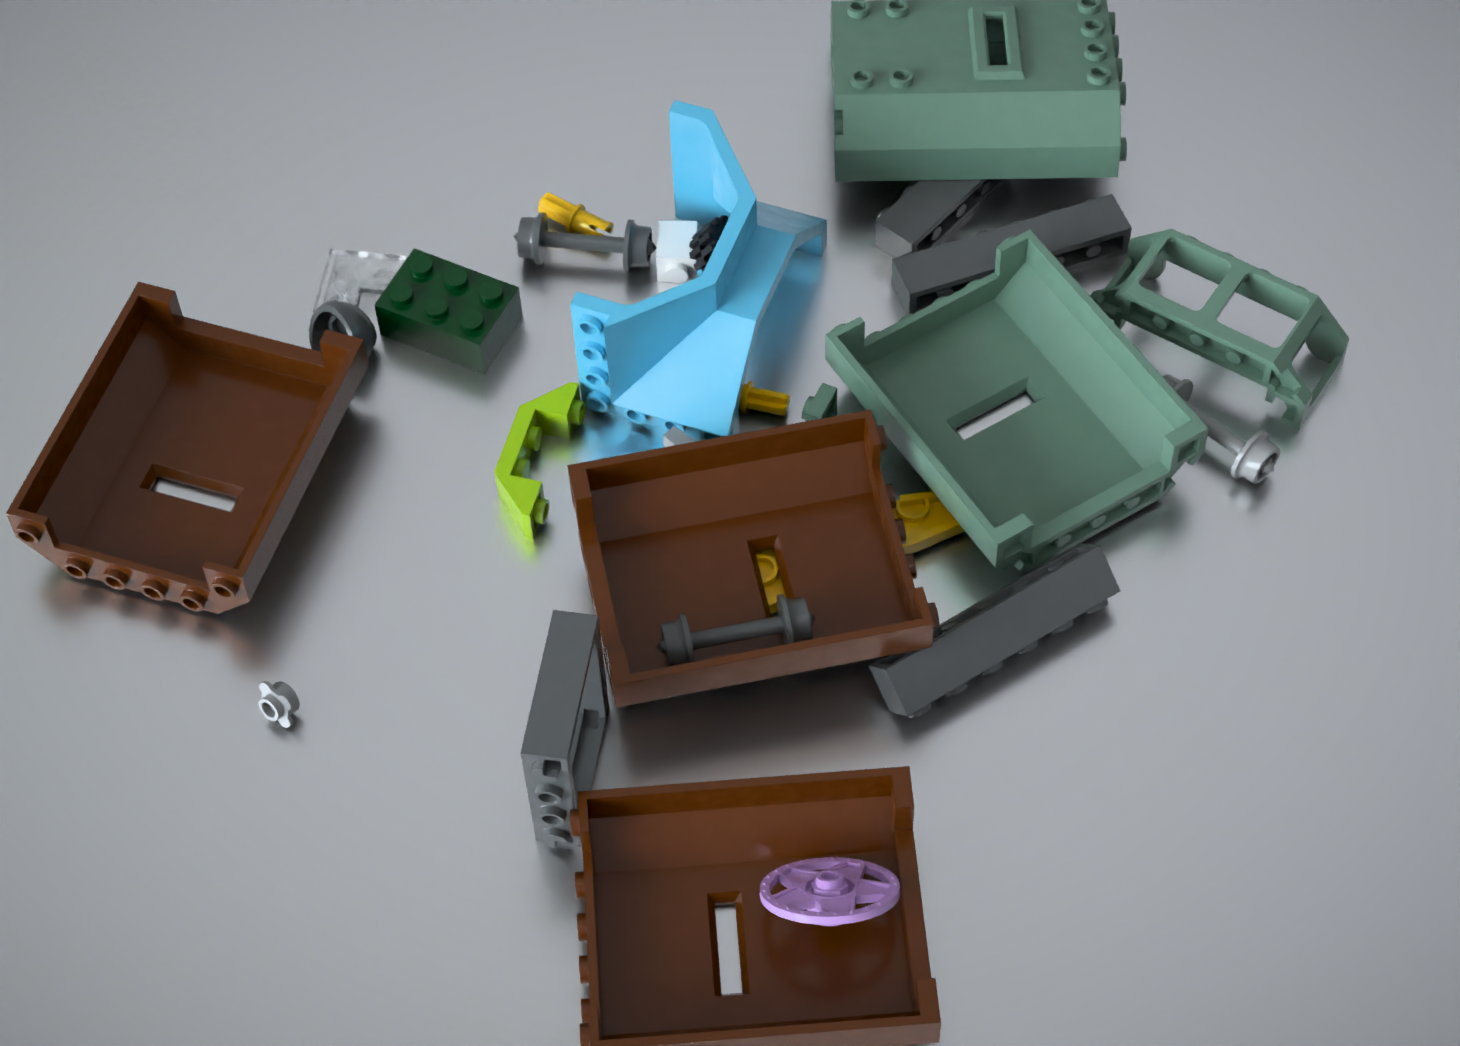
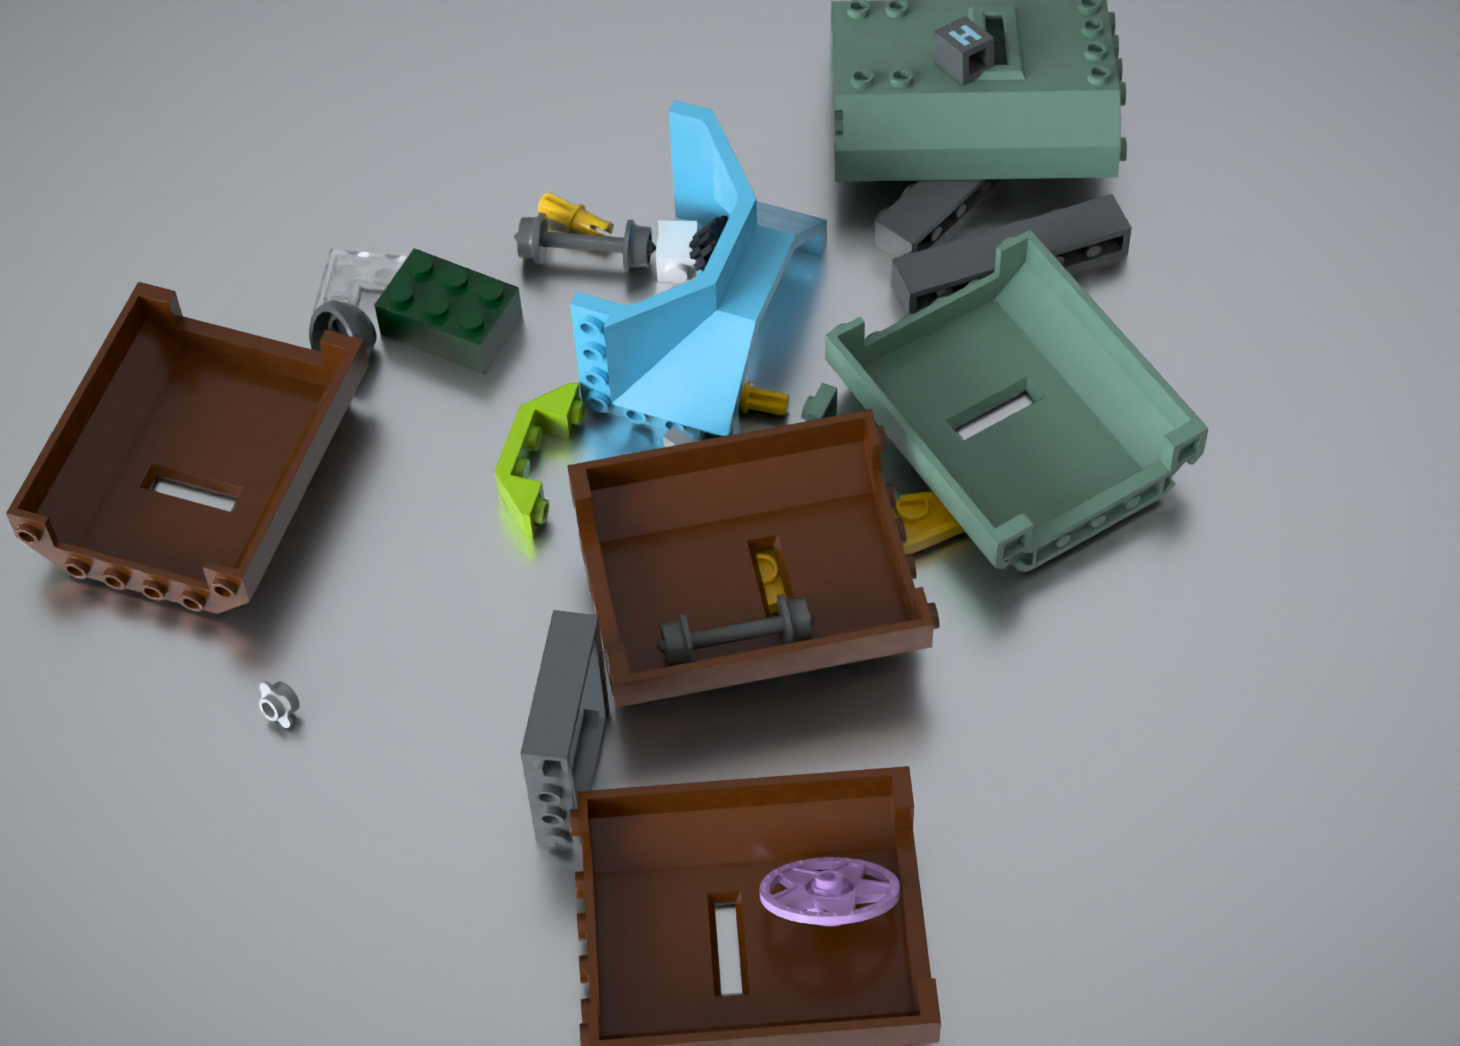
(963, 50): none -> dark grey brick
(996, 629): dark grey brick -> none
(1210, 339): sand green windscreen -> none
(1254, 458): light grey piece -> none

